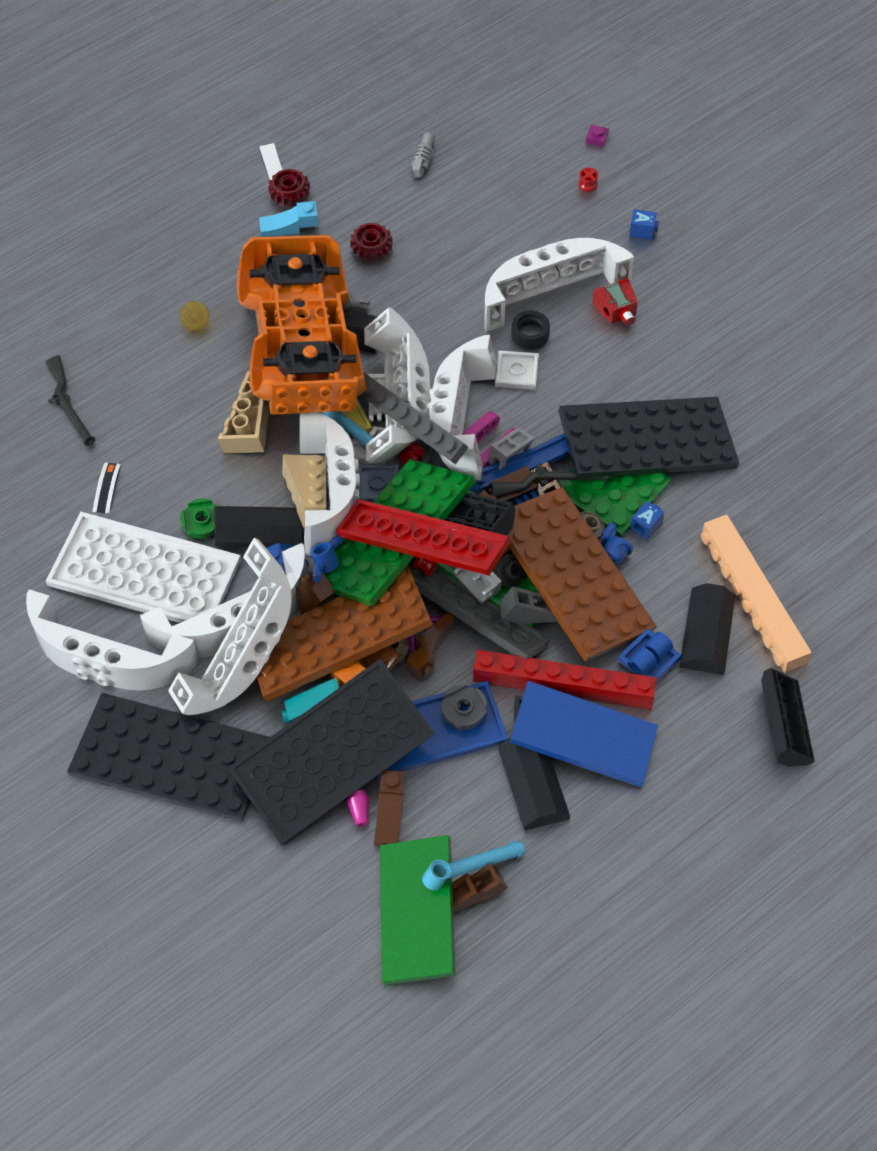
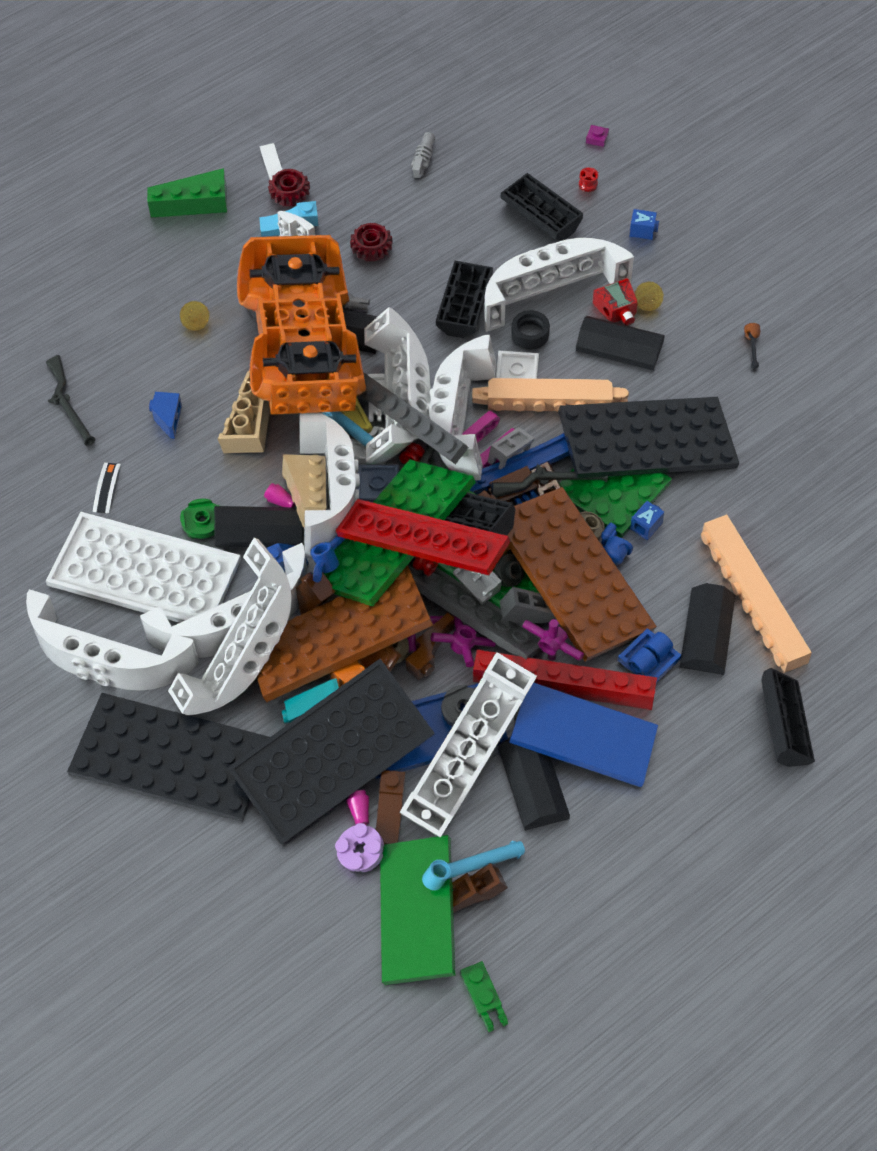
(166, 411): none -> blue slope
(189, 196): none -> green wedge
(279, 496): none -> dark pink cone
(293, 225): none -> white slope
(347, 845): none -> lavender plate
(462, 640): none -> magenta bar
(463, 299): none -> black piece
(468, 745): none -> white slope
(483, 994): none -> green hinge
(543, 207): none -> black piece
(545, 394): none -> light nougat hinge
(553, 640): none -> magenta bar
(619, 342): none -> black piece
(649, 296): none -> clear yellow plate
(752, 332): none -> hinge

